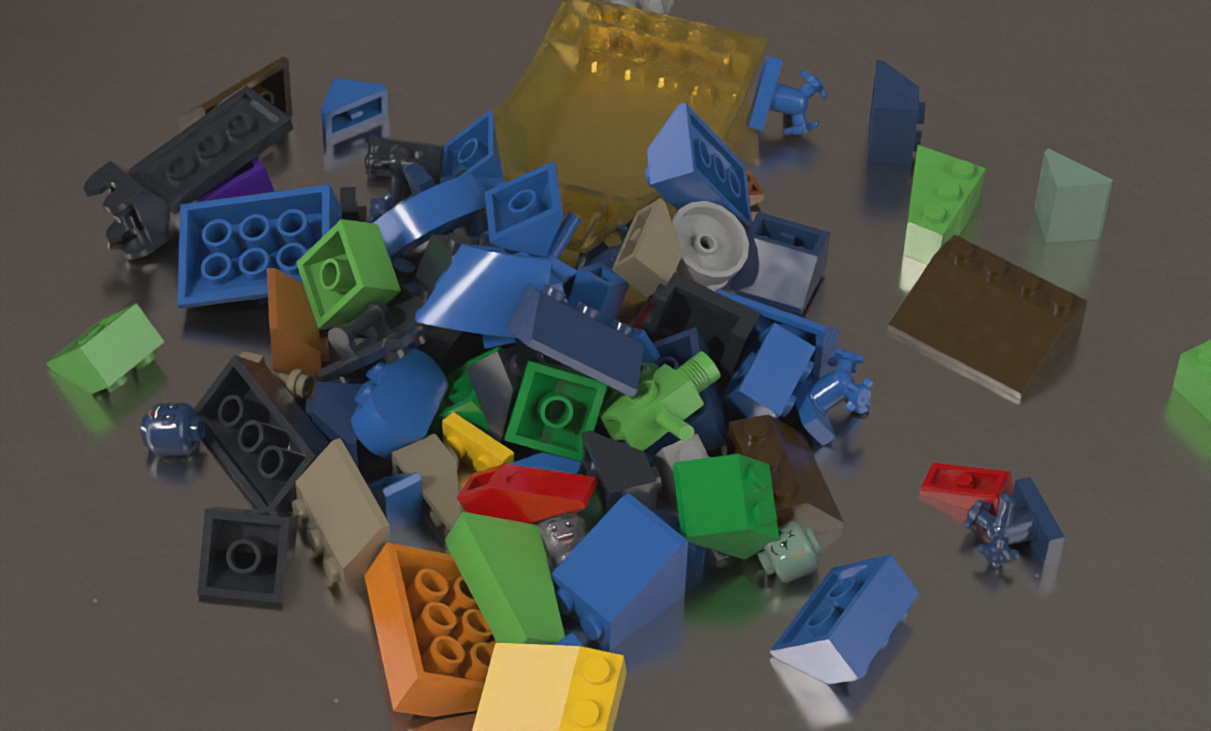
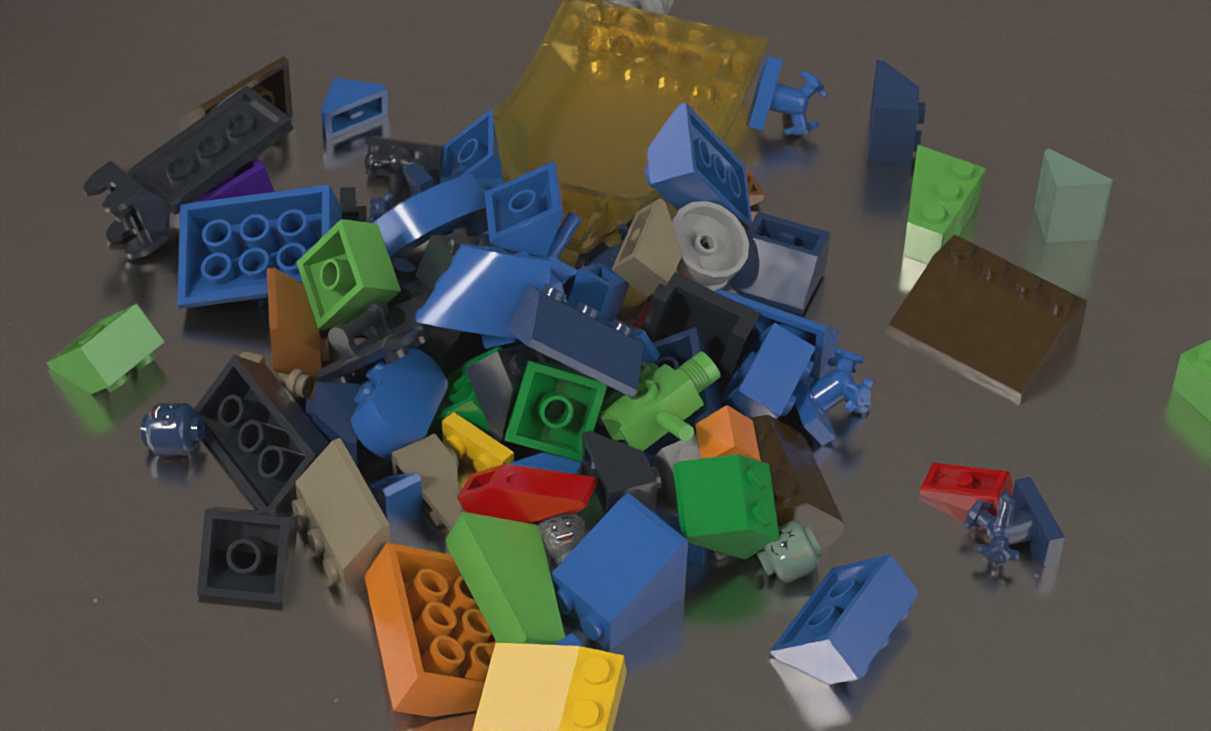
(727, 434): none -> orange brick

